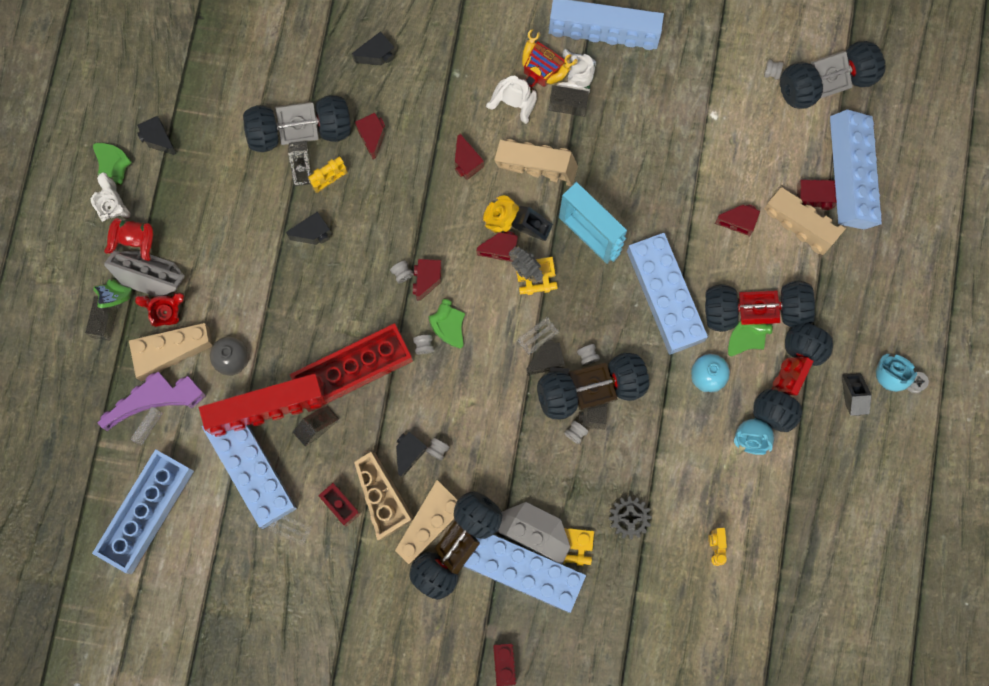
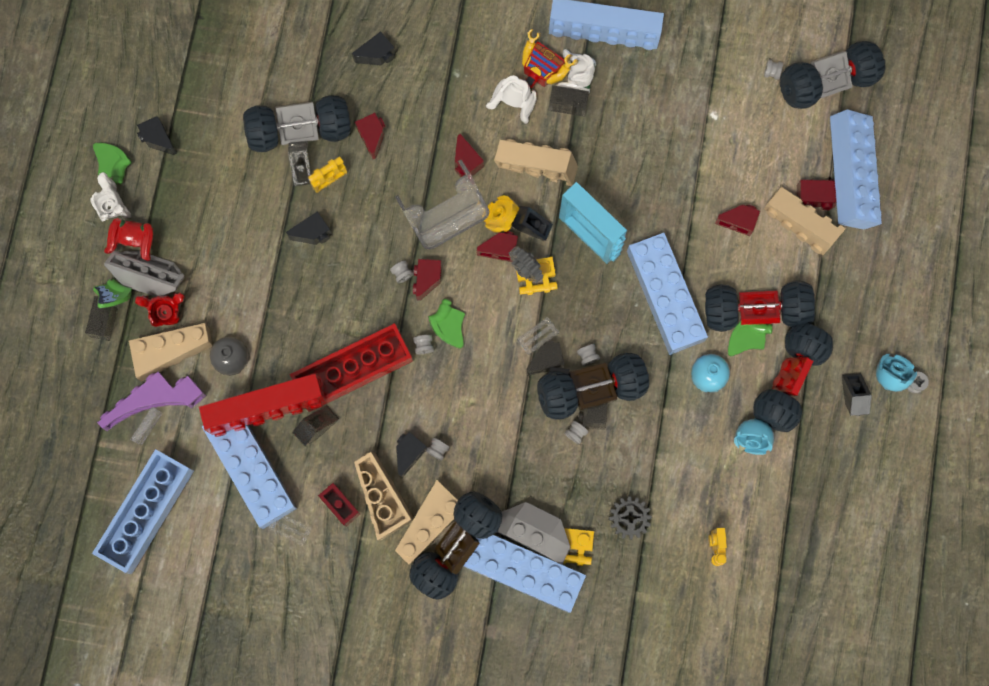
(449, 217): none -> clear windscreen
(504, 665): dark red brick -> none

